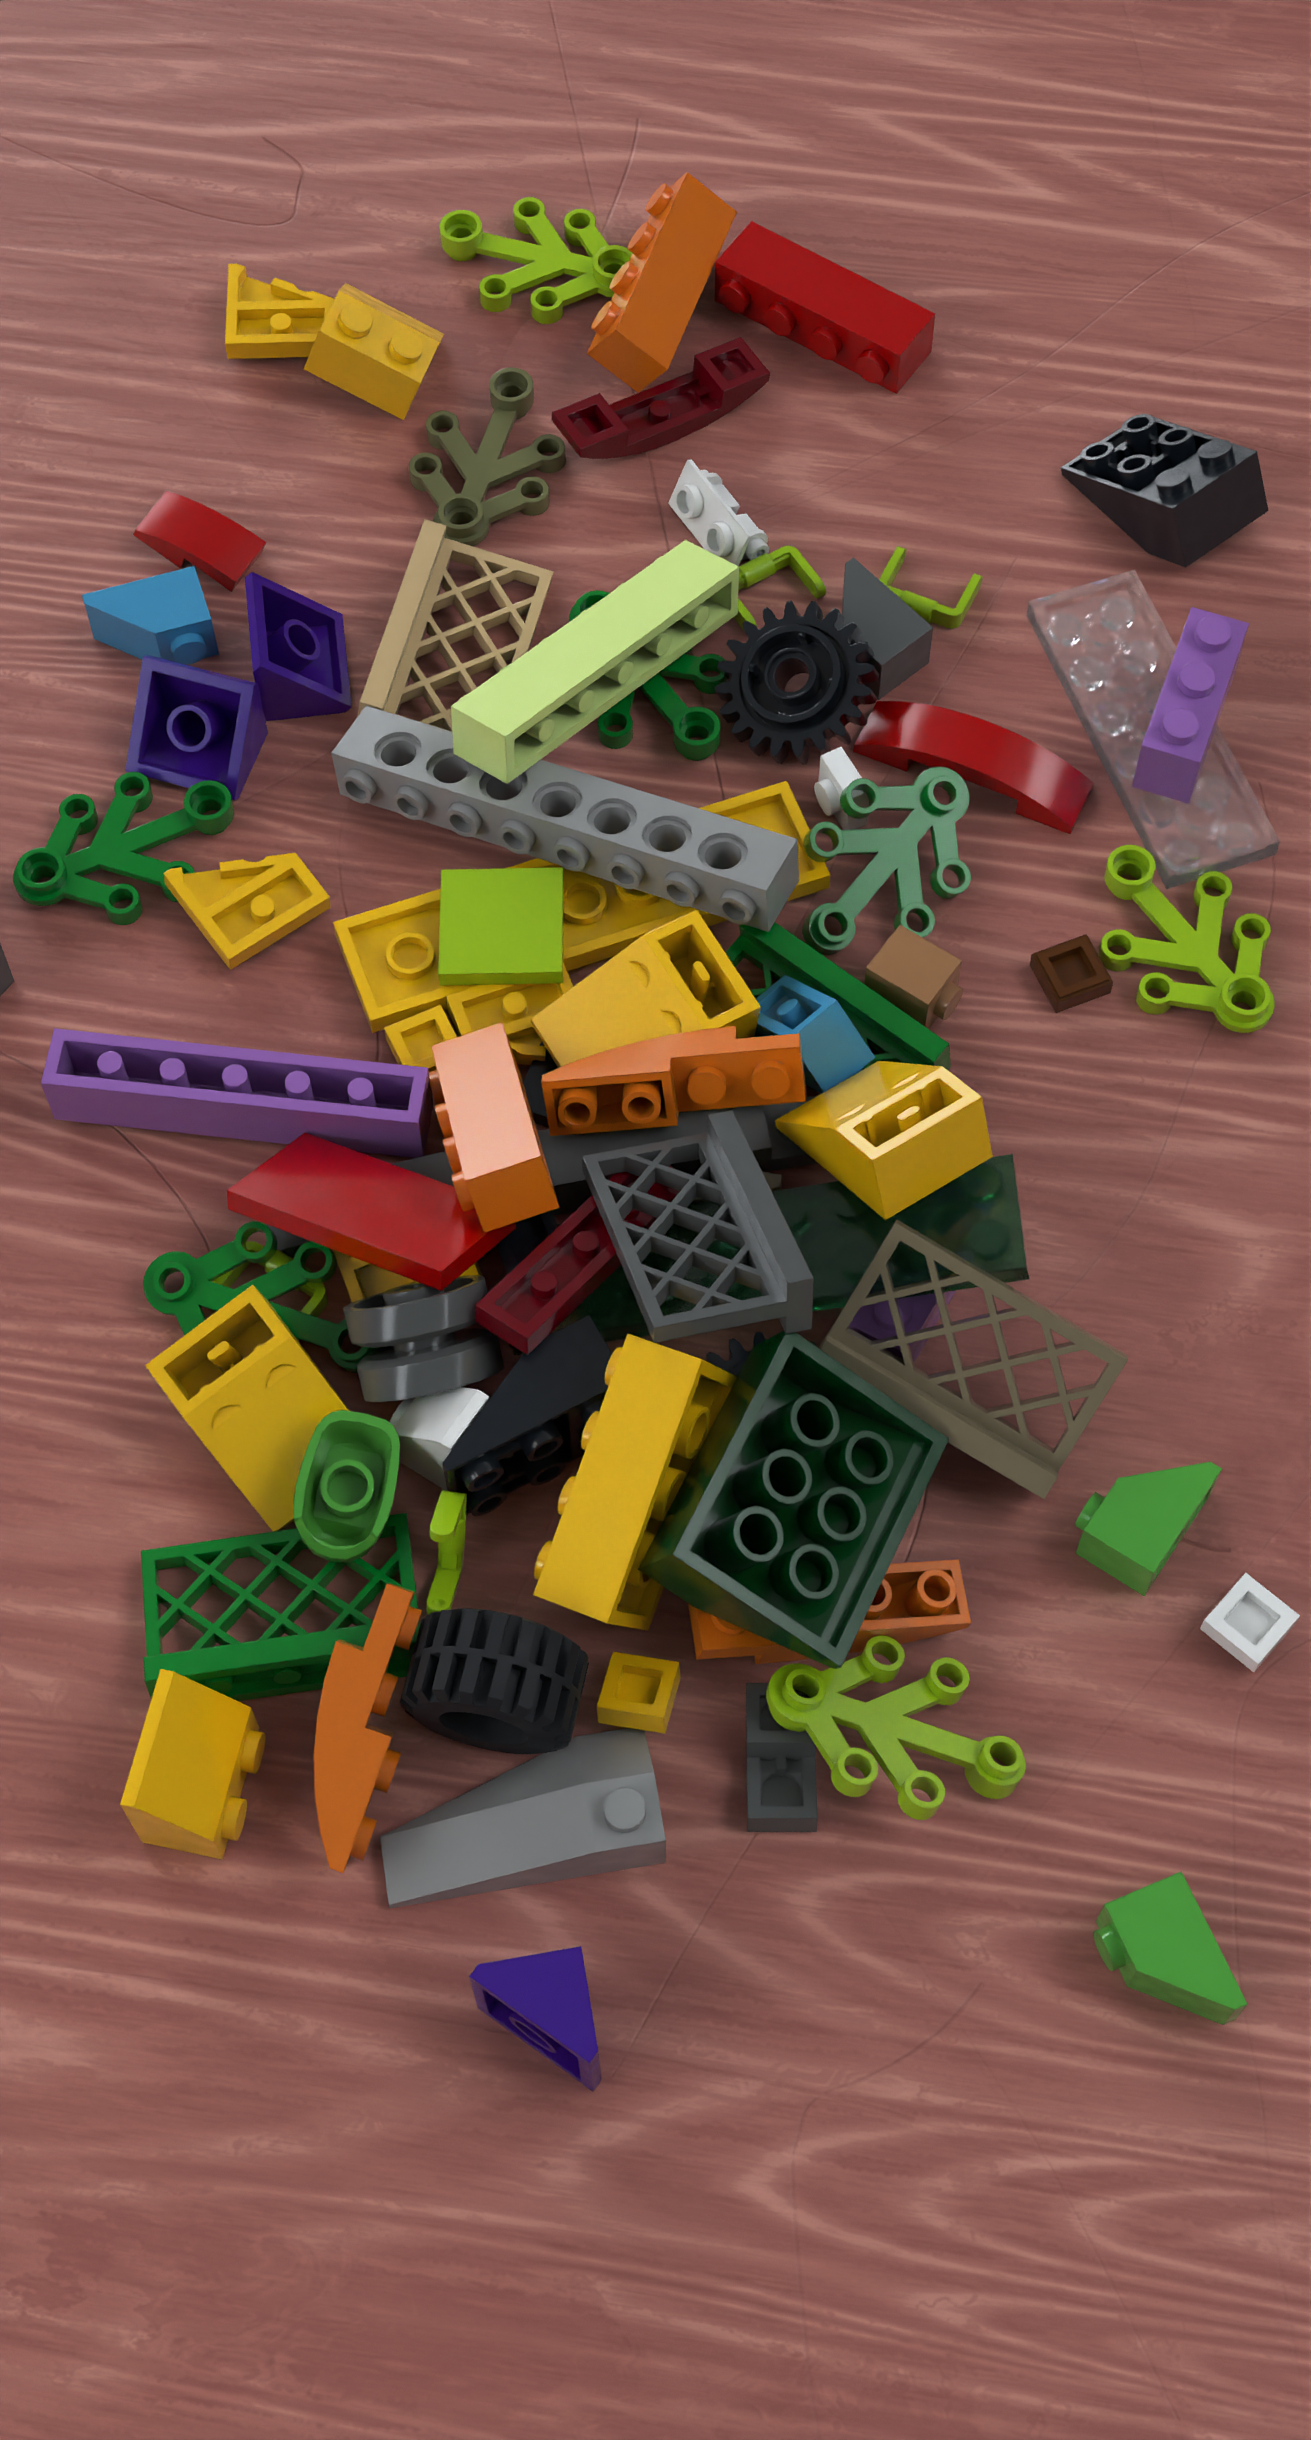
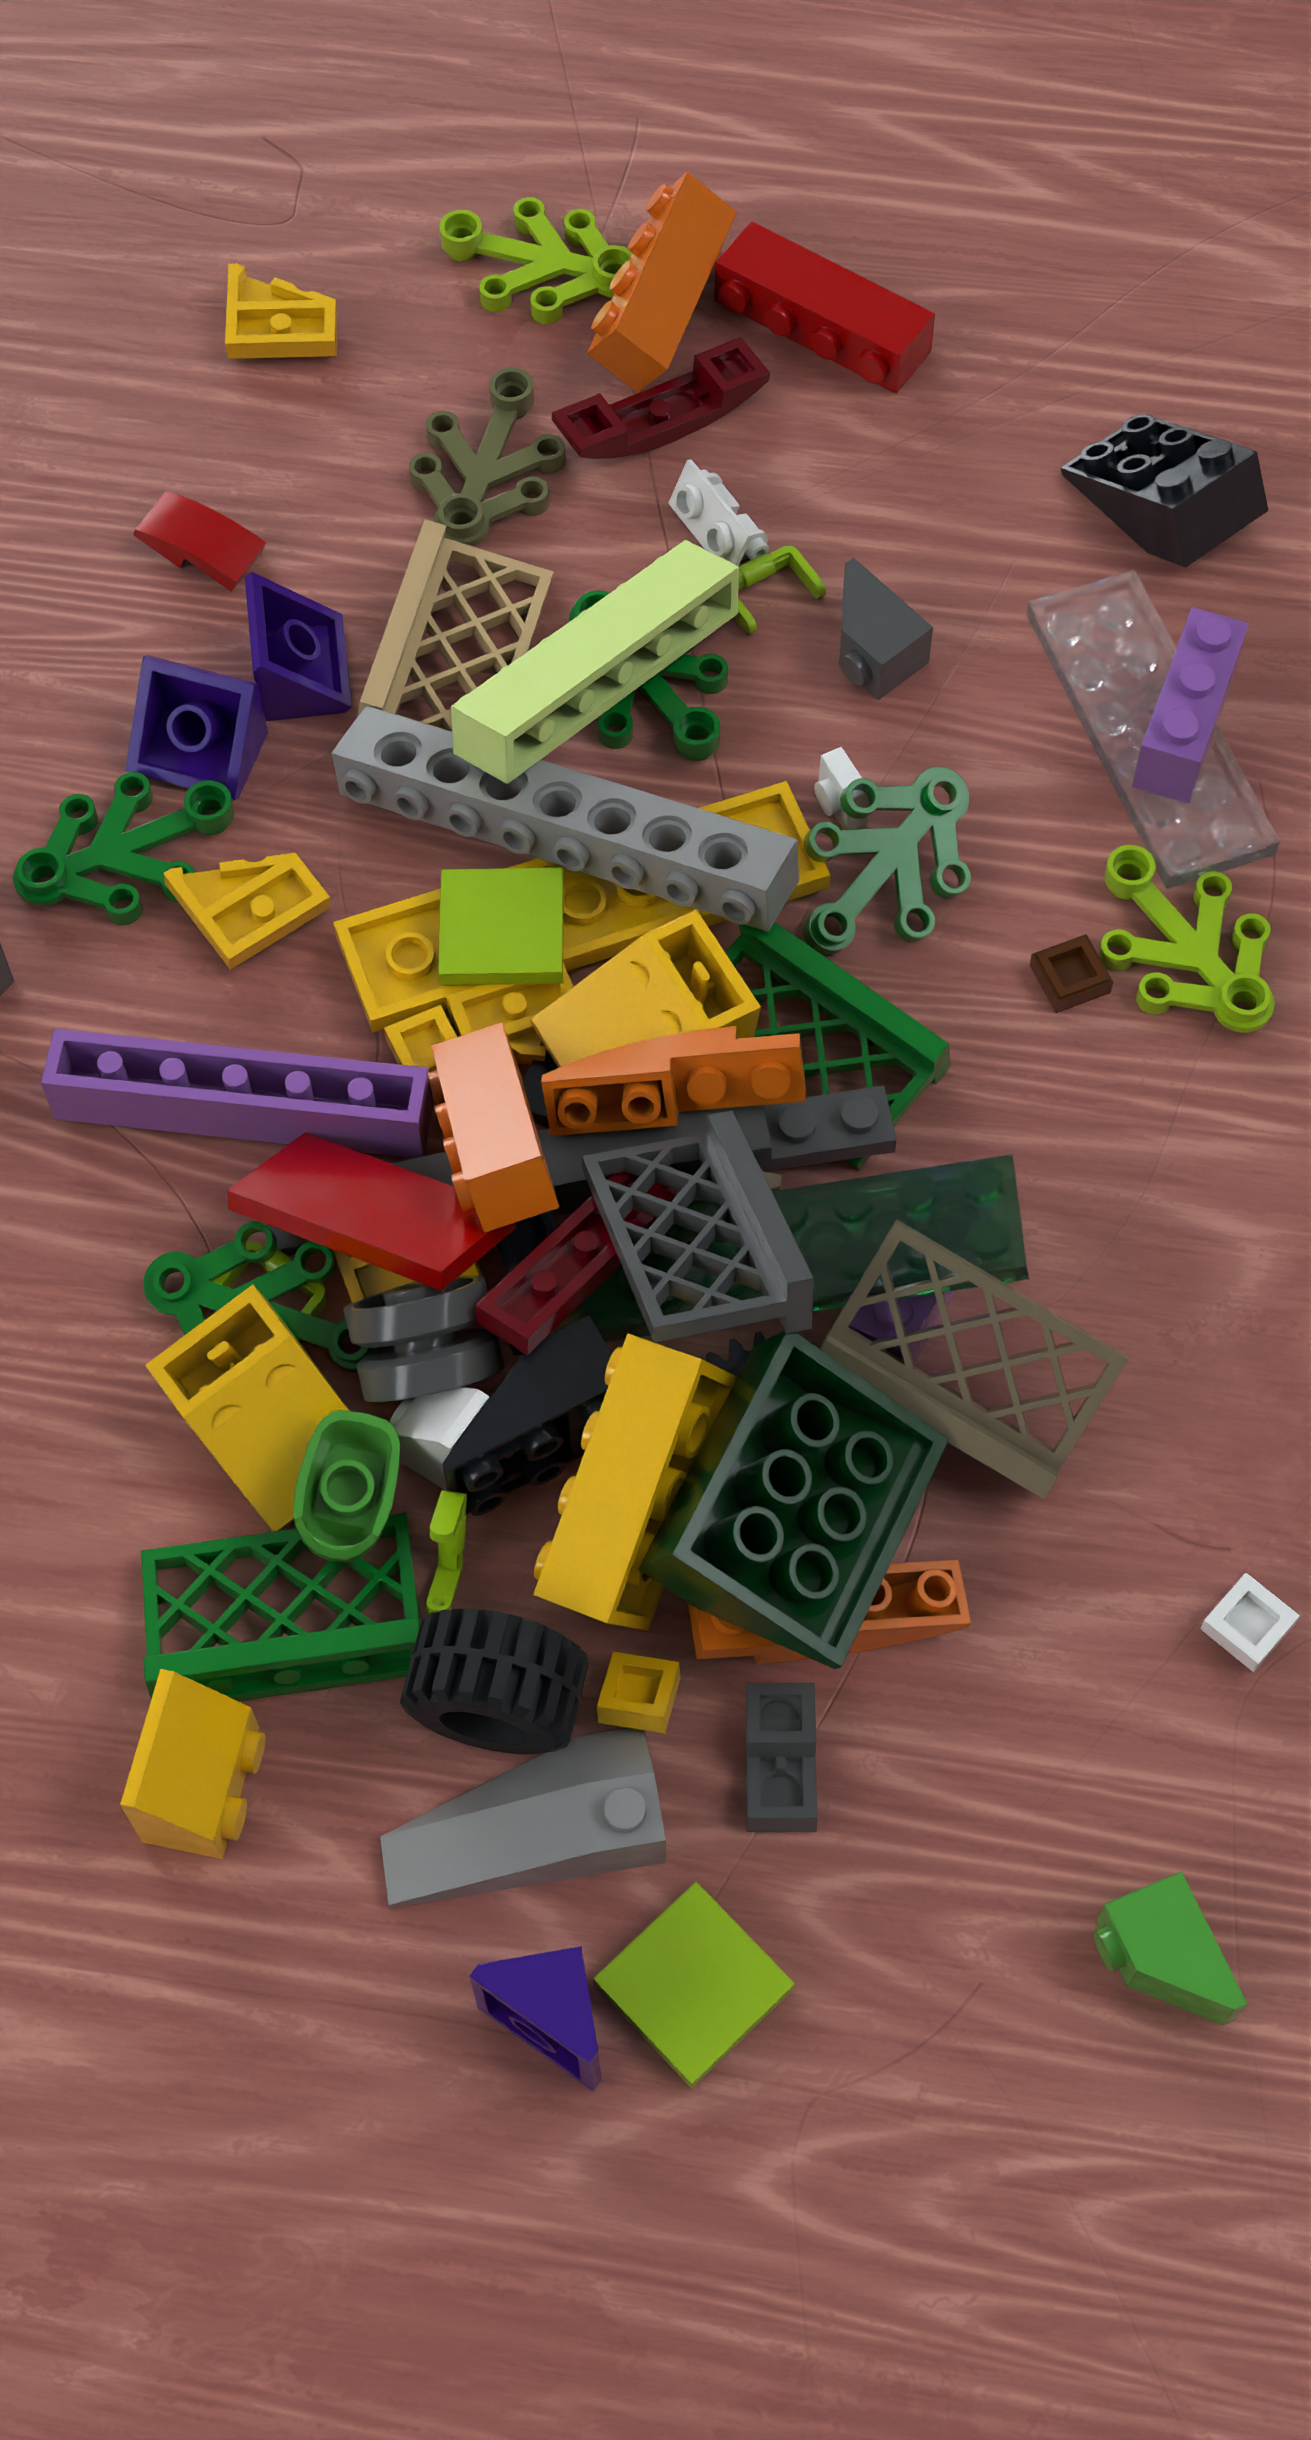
(155, 617): dark azure slope -> none
(348, 1751): orange slope -> none
(373, 351): yellow slope -> none
(693, 1984): none -> lime tile
(772, 658): black gear -> none
(828, 1038): dark azure slope -> none
(886, 1727): lime plant -> none
(893, 1132): yellow slope -> none
(916, 977): medium nougat brick -> none
(926, 607): lime piece -> none
(980, 753): red slope -> none
(1143, 1521): bright green slope -> none

